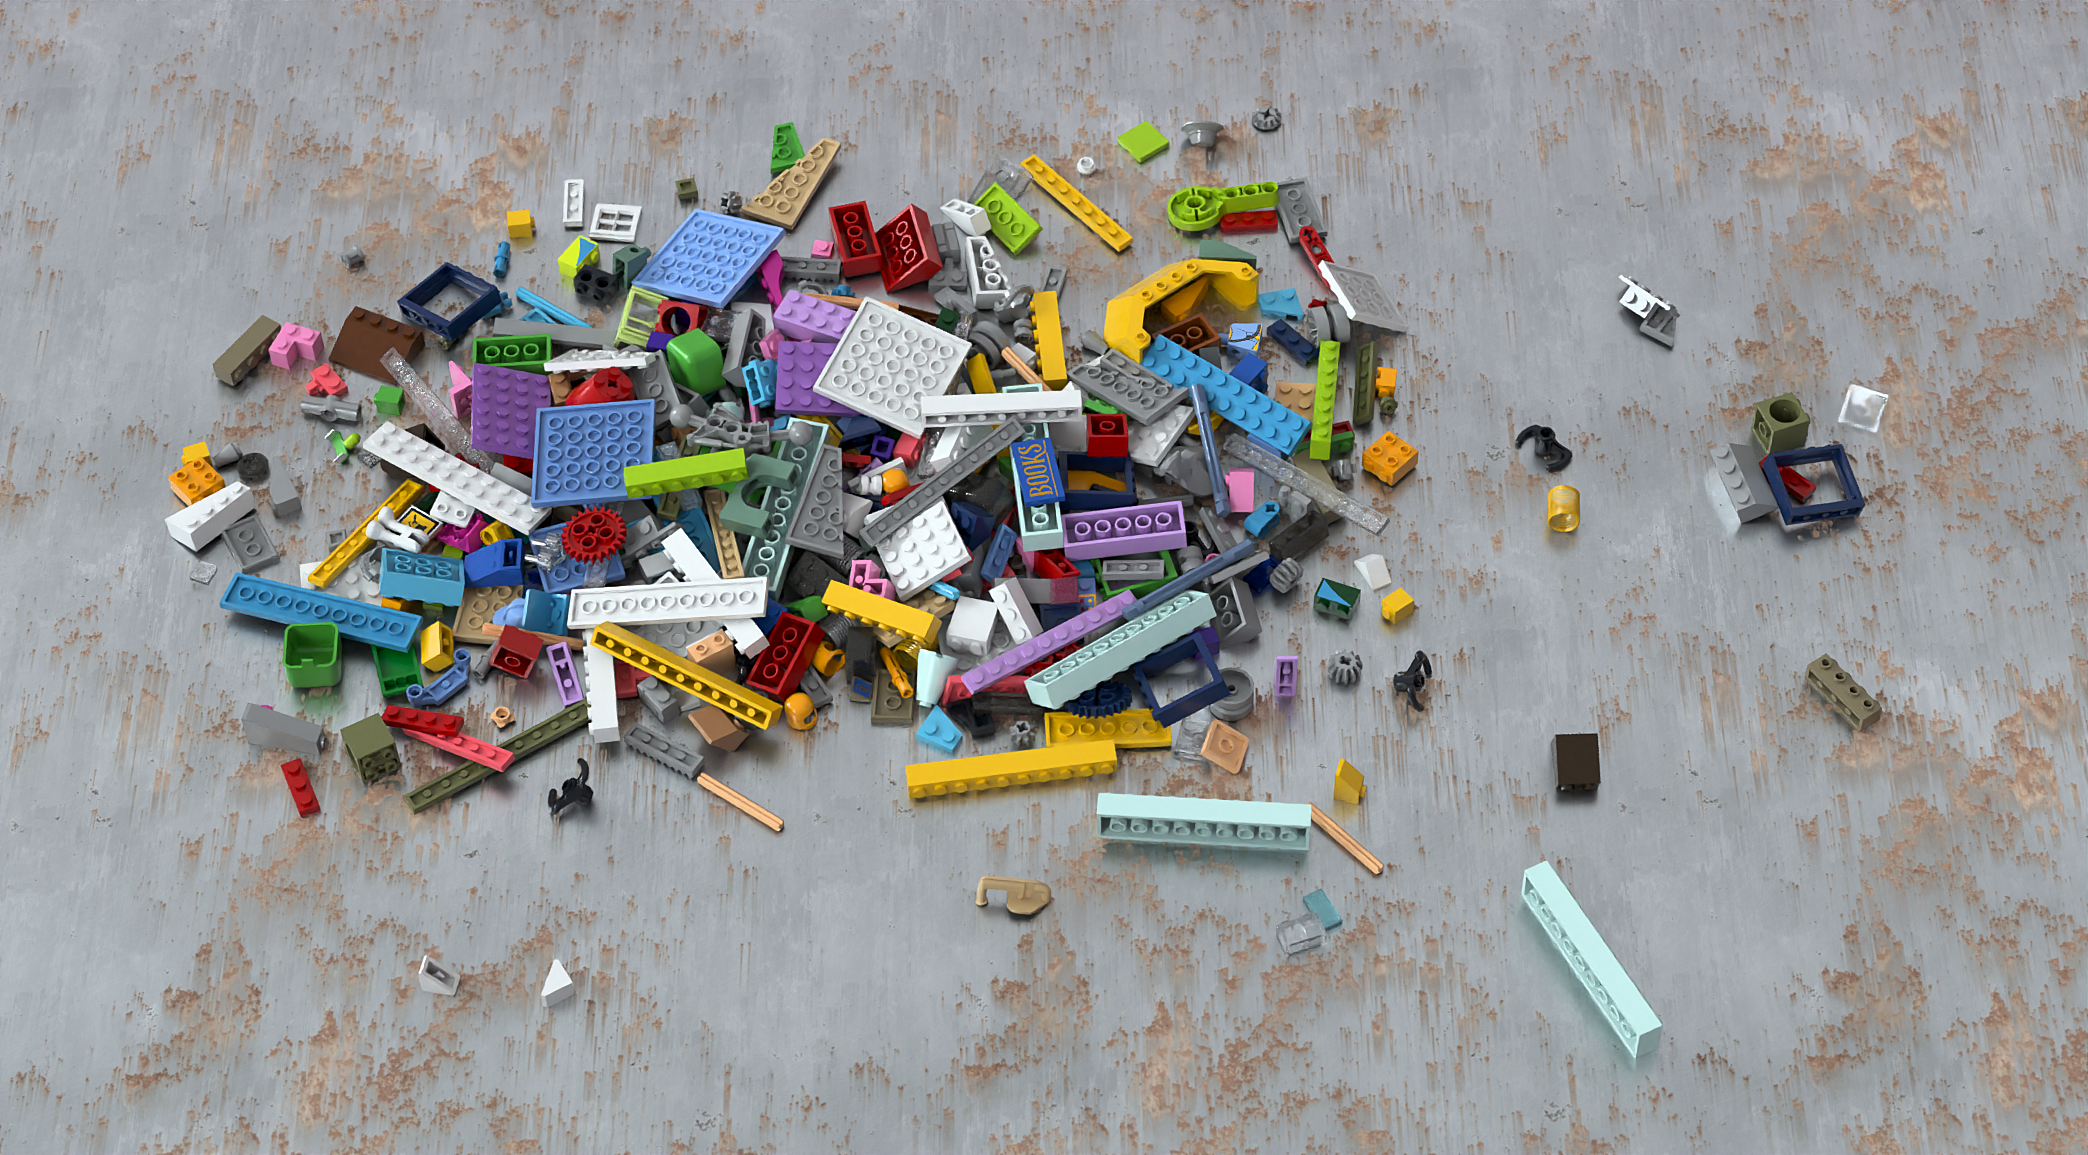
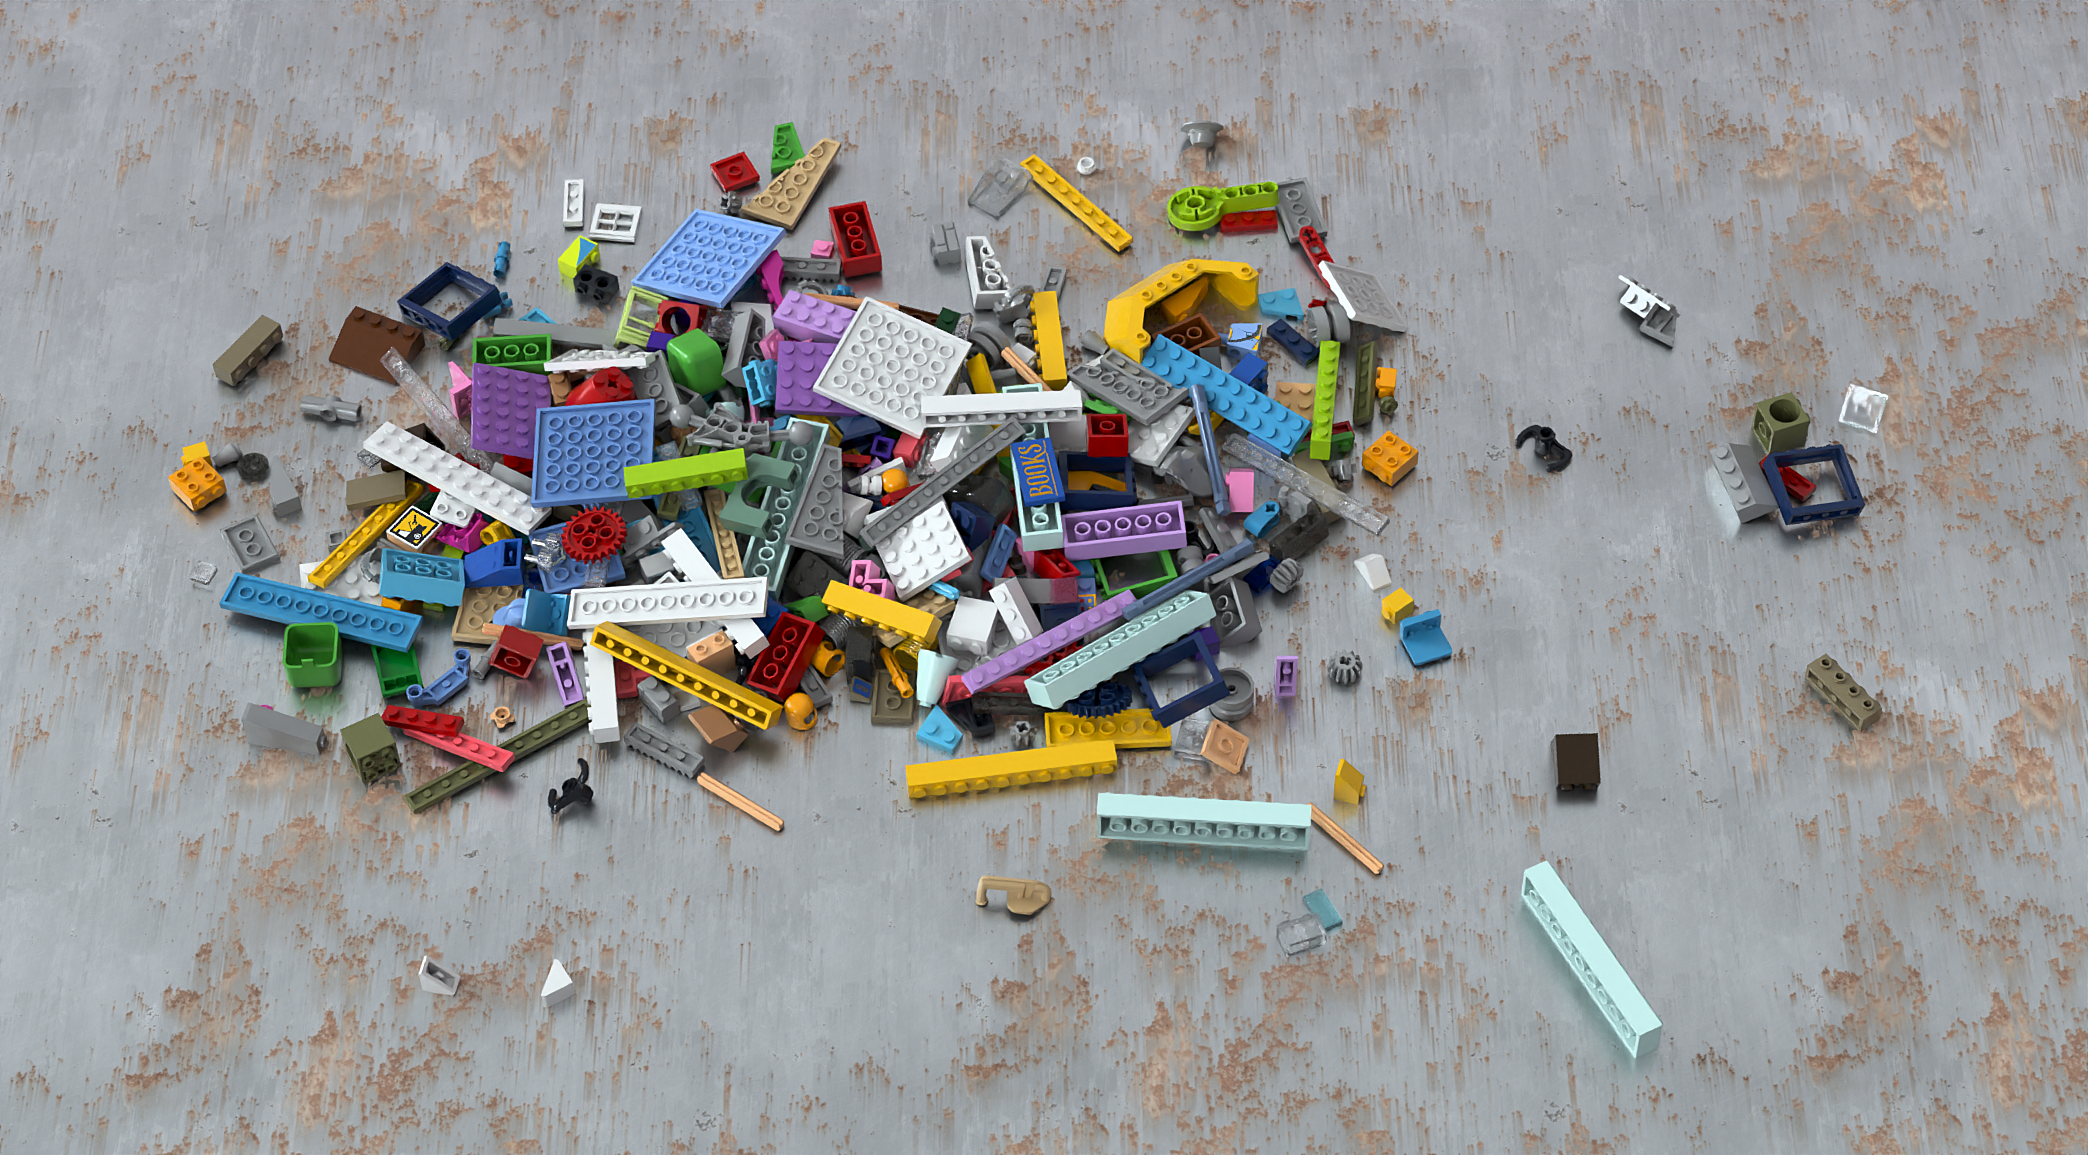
(210, 516): white wedge -> none
(295, 342): bright pink brick -> none
(300, 787): red plate -> none
(325, 381): coral hinge -> none
(340, 445): piece -> none
(351, 256): light grey bush -> none
(376, 490): none -> dark tan tile
(390, 400): bright green brick -> none
(409, 536): white piece -> none
(436, 646): yellow brick -> none
(520, 223): yellow brick -> none
(549, 308): medium azure axle -> none
(629, 262): sand green torso -> none
(686, 188): olive plate -> none
(734, 172): none -> red plate
(908, 249): red slope -> none
(949, 277): light grey hinge -> none
(954, 302): light grey bracket -> none
(968, 217): white slope -> none
(1008, 219): lime tile -> none
(1133, 569): light grey plate -> none
(1143, 141): lime tile -> none
(1222, 251): sand green slope -> none
(1270, 122): light grey gear -> none
(1337, 598): dark green brick -> none
(1412, 679): black piece -> none
(1424, 637): none -> dark azure bracket
(1572, 511): yellow piece -> none

